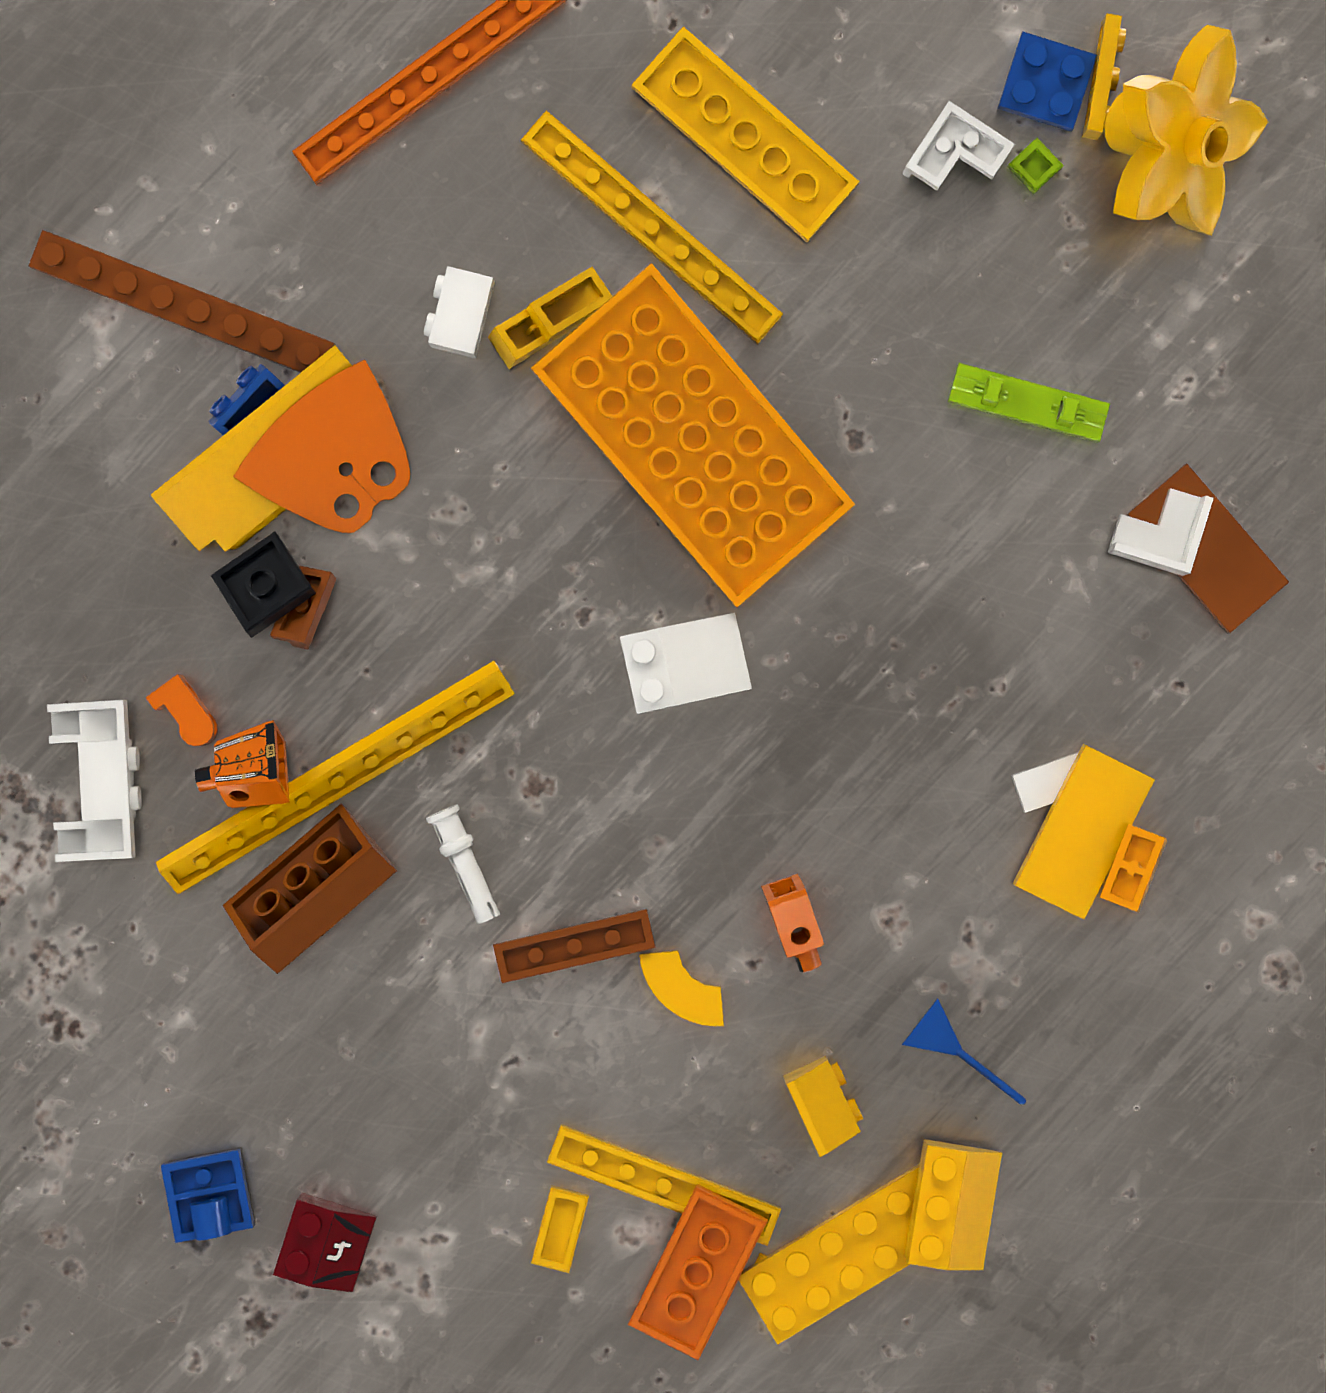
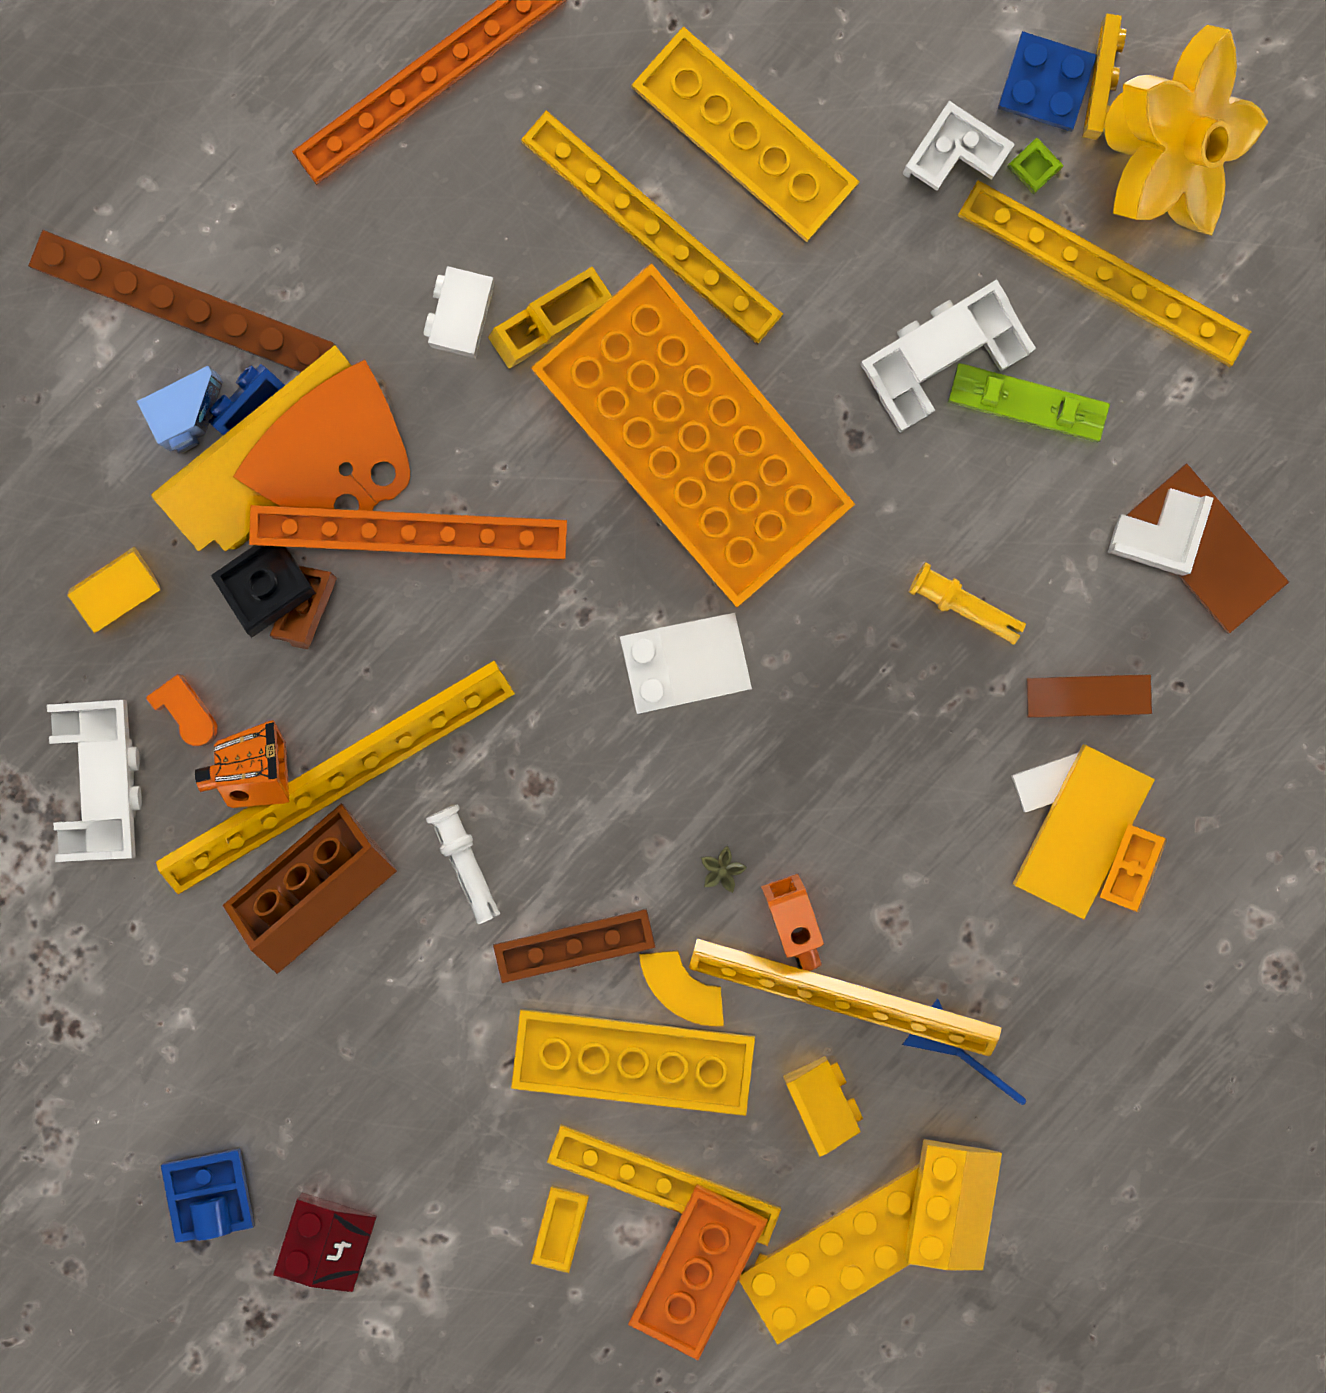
(114, 589): none -> yellow brick
(181, 410): none -> light blue slope
(407, 532): none -> orange plate
(633, 1062): none -> yellow plate
(722, 870): none -> olive plant
(844, 998): none -> yellow tile
(948, 337): none -> white bracket
(949, 595): none -> yellow pin
(1089, 696): none -> dark orange slope
(1104, 273): none -> yellow tile

